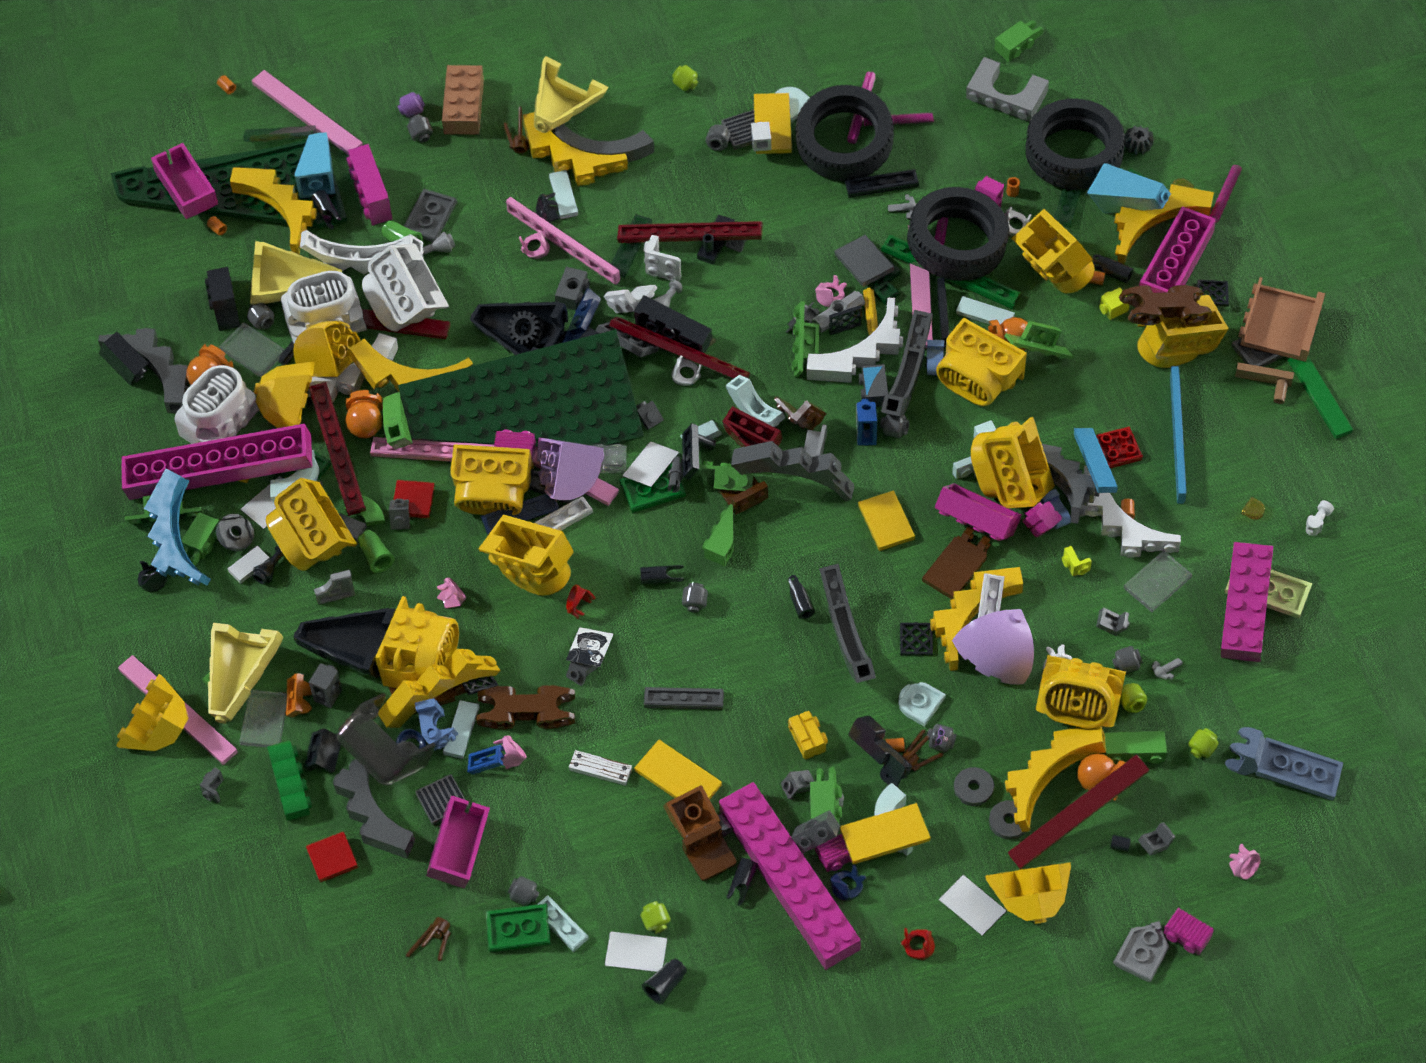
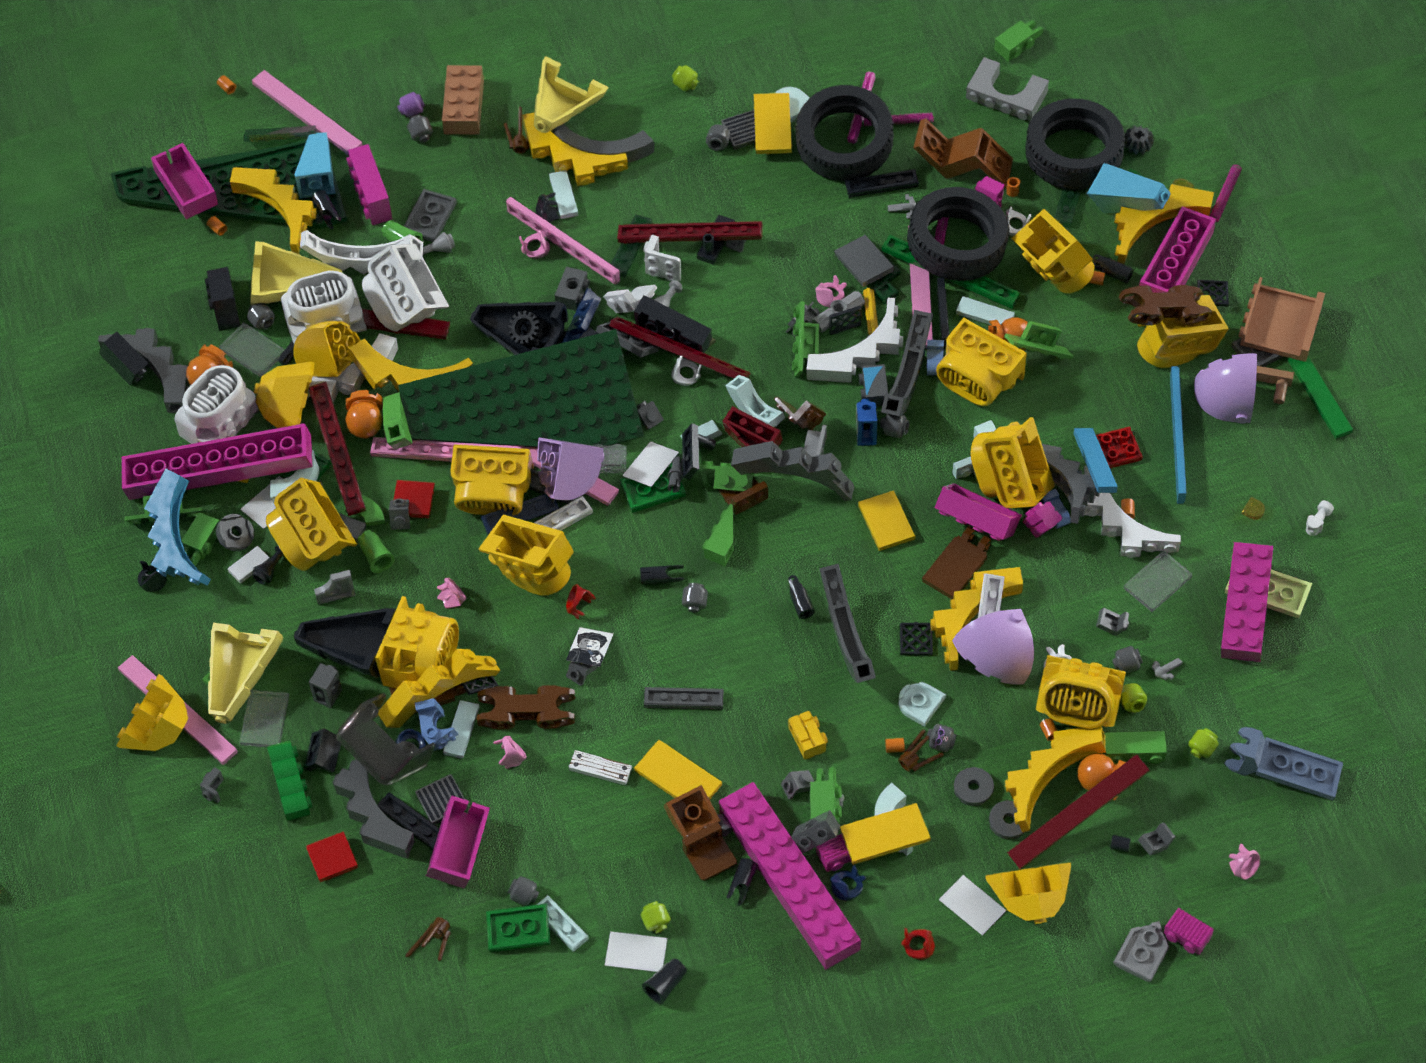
(295, 691): orange tile -> none
(409, 819): none -> black tile
(485, 763): blue tile -> none
(511, 439): dark pink brick -> none
(761, 136): white brick -> none
(870, 738): black piece -> none
(963, 152): none -> dark orange bracket
(1048, 728): none -> orange hinge
(1072, 562): neon yellow bracket -> none
(1111, 304): neon yellow brick -> none
(1228, 388): none -> lavender brick

